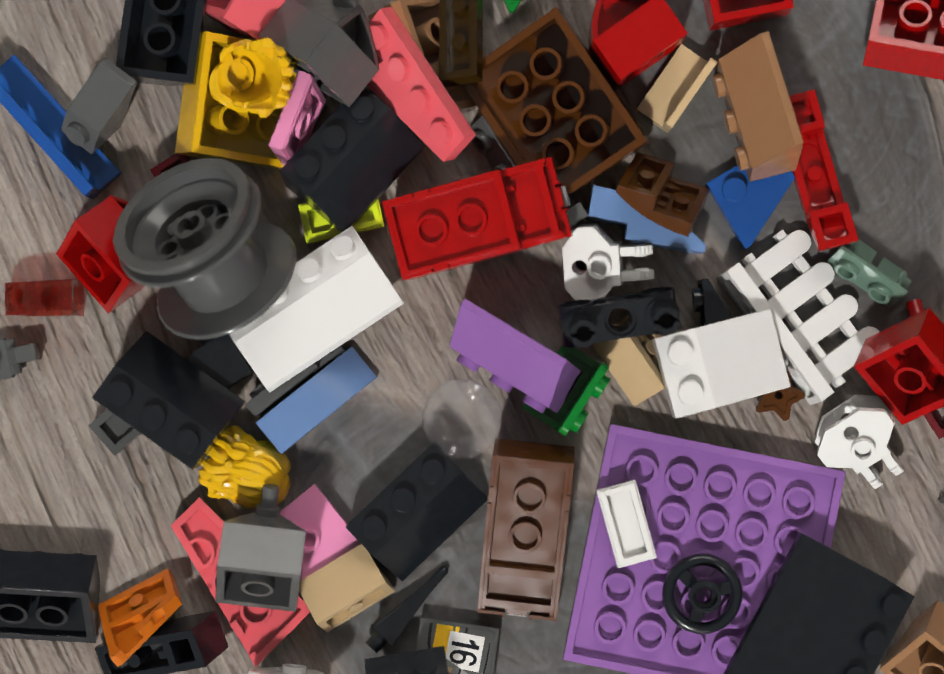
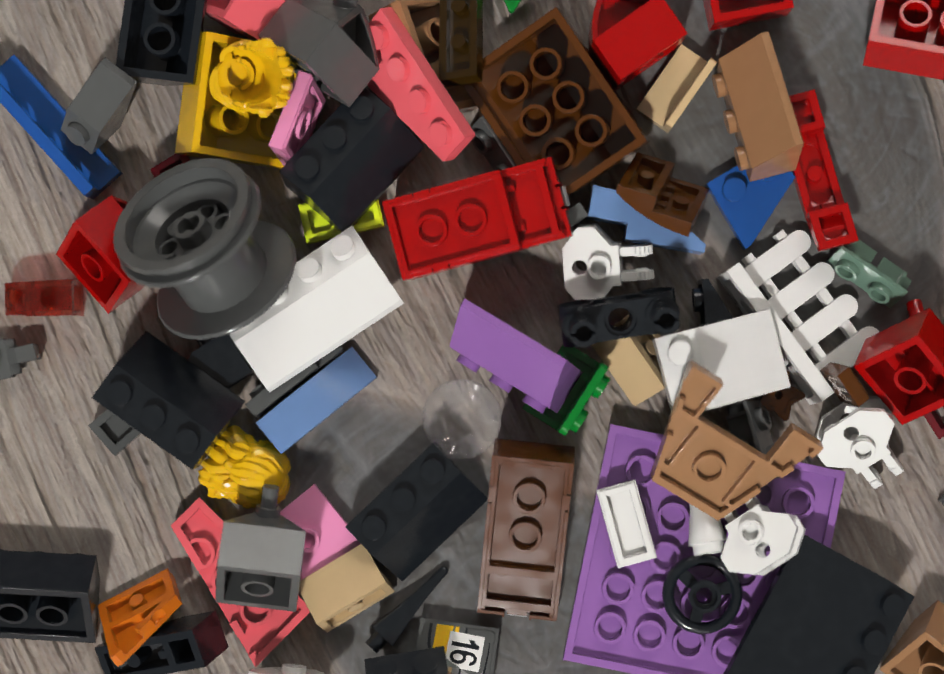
(705, 533): none -> white cone
(713, 465): none -> medium nougat wing
(751, 424): none -> dark grey hinge
(754, 532): none -> white hinge
(845, 384): none -> reddish brown tile

